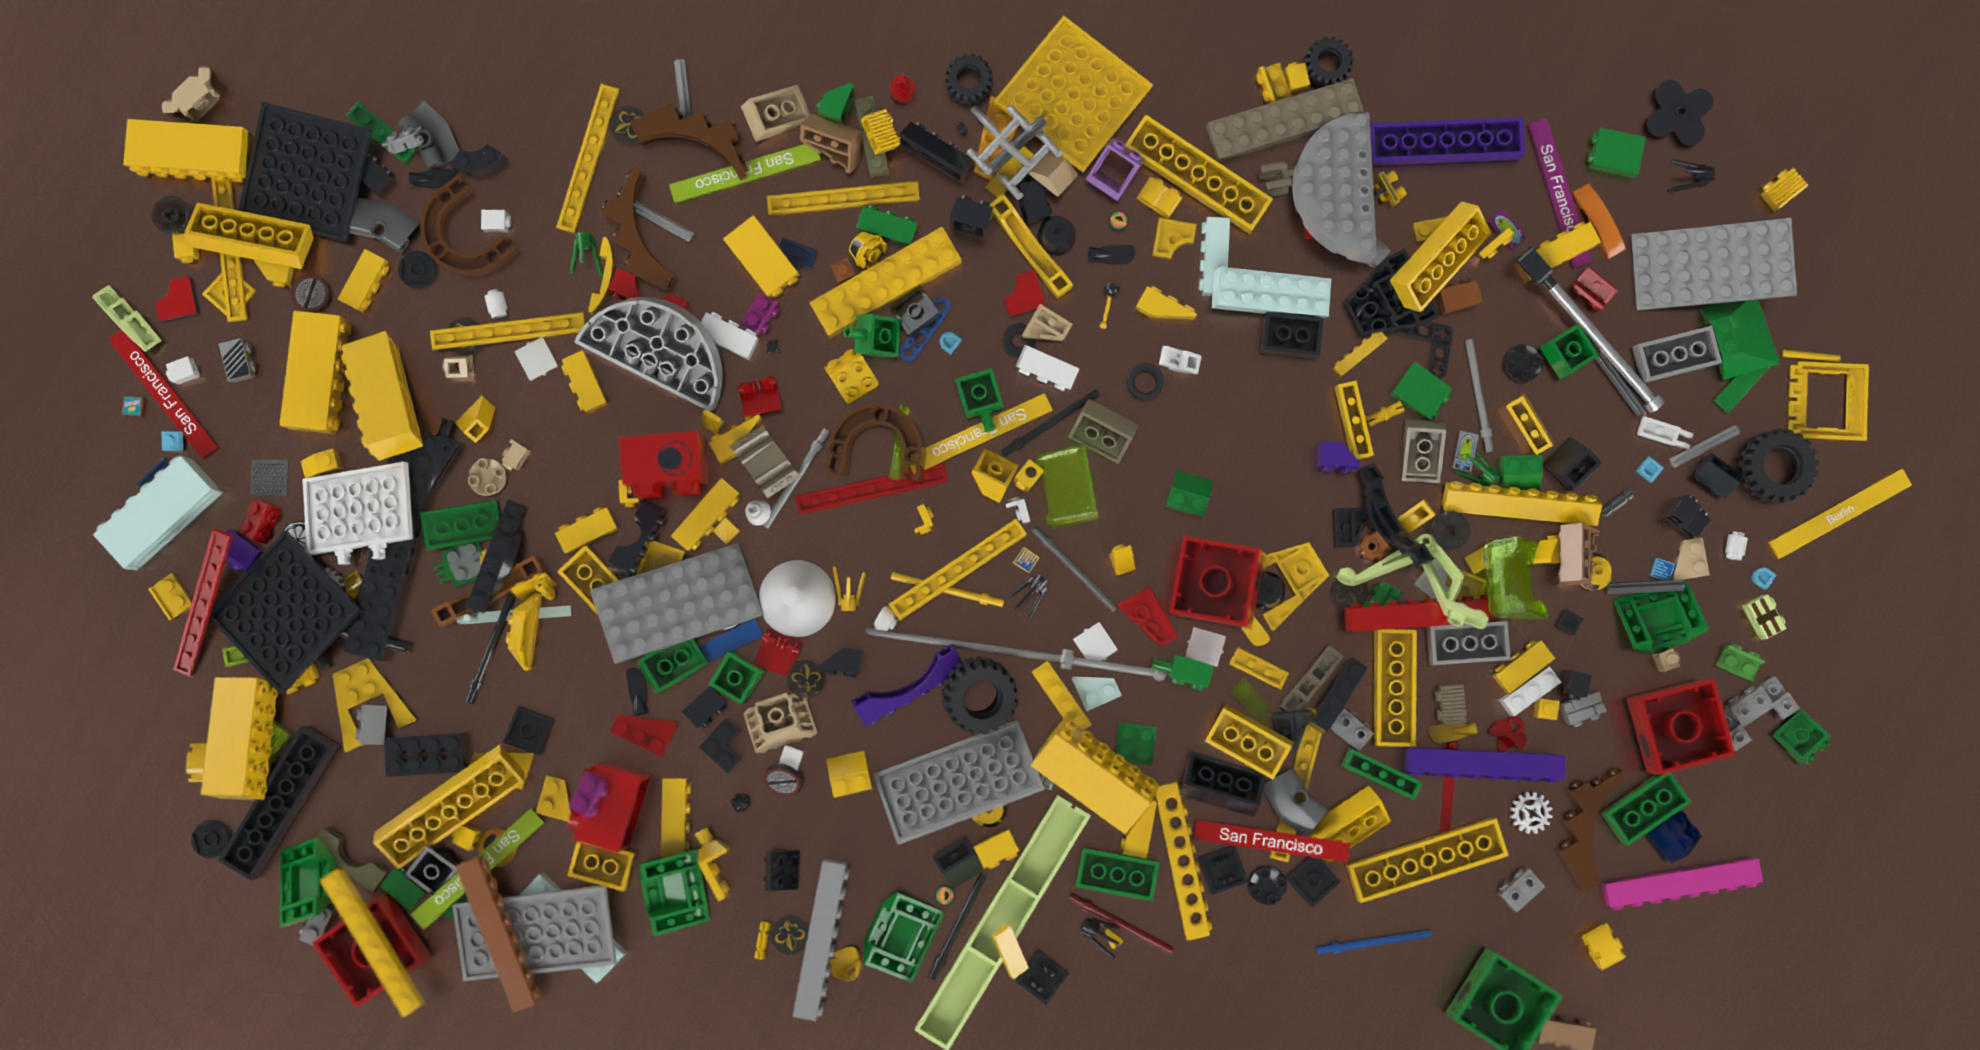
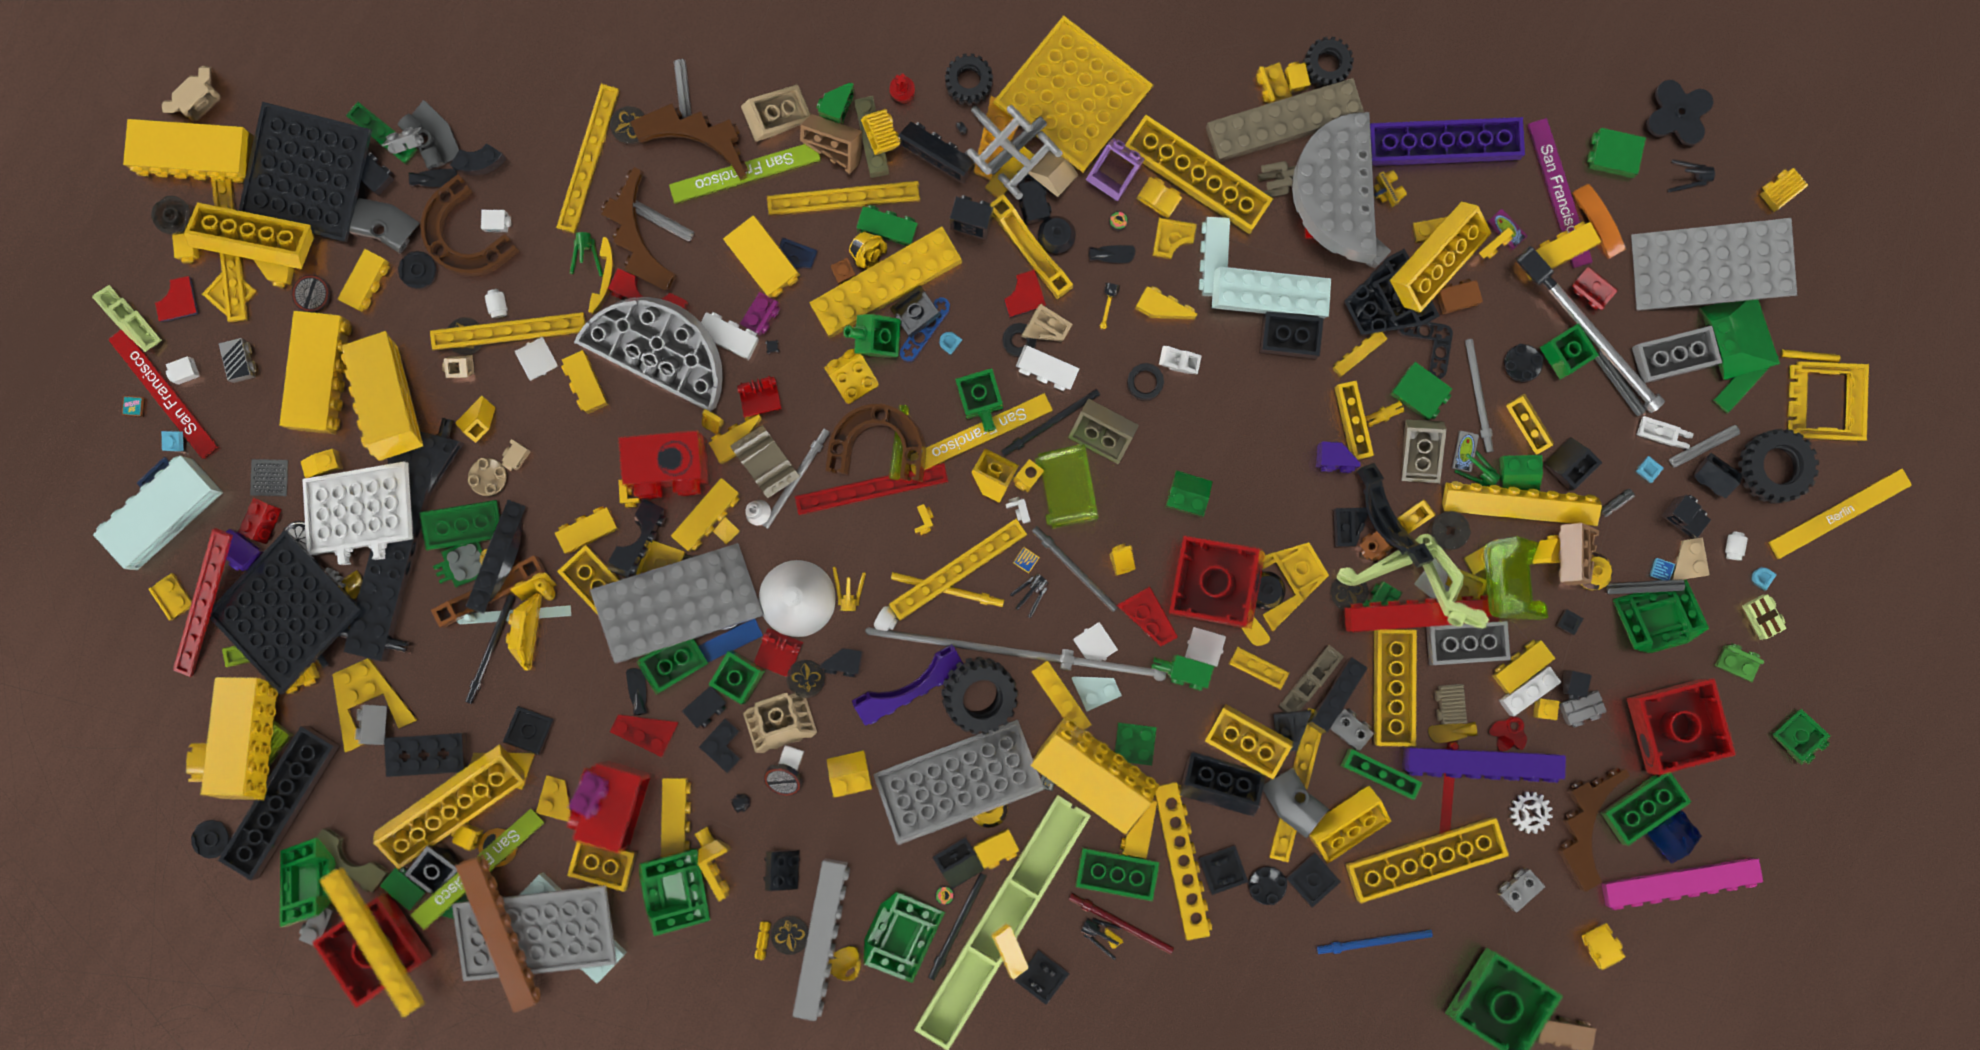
(1251, 701): clear neon green plate -> none
(1271, 841): red tile -> none
(1666, 659): tan brick -> none
(1754, 704): light grey bracket -> none

